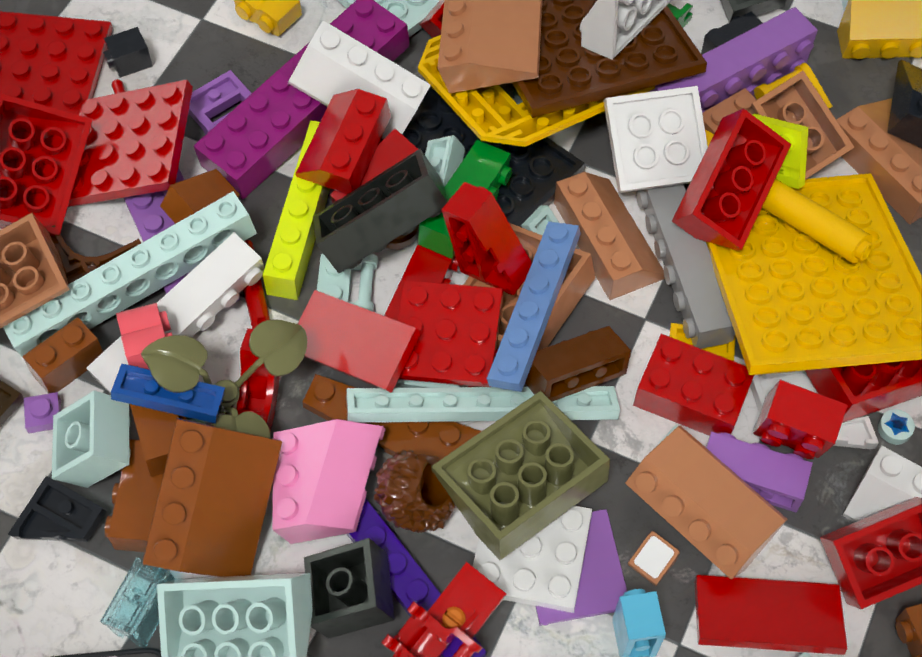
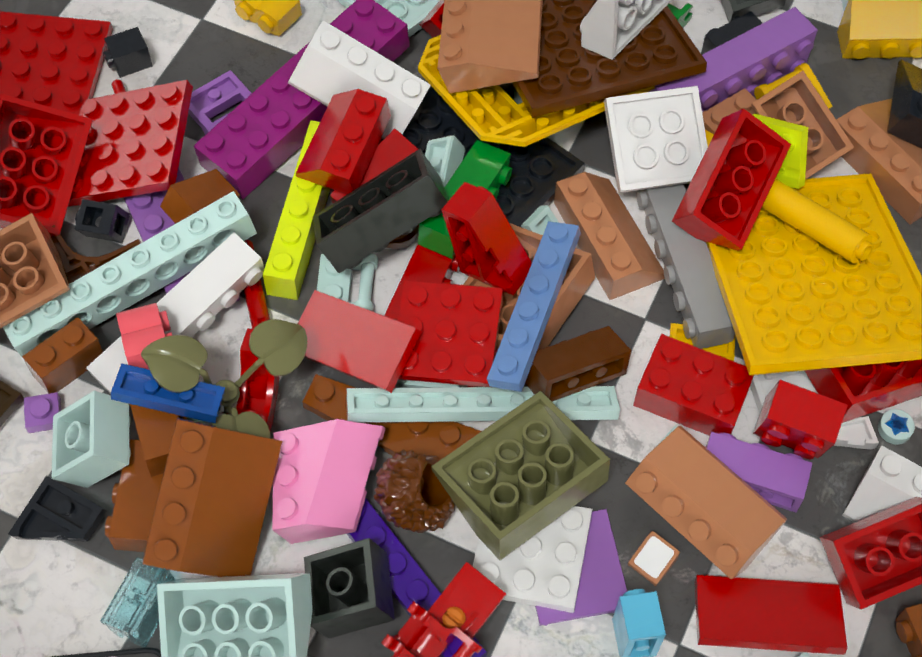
(102, 221): none -> black brick

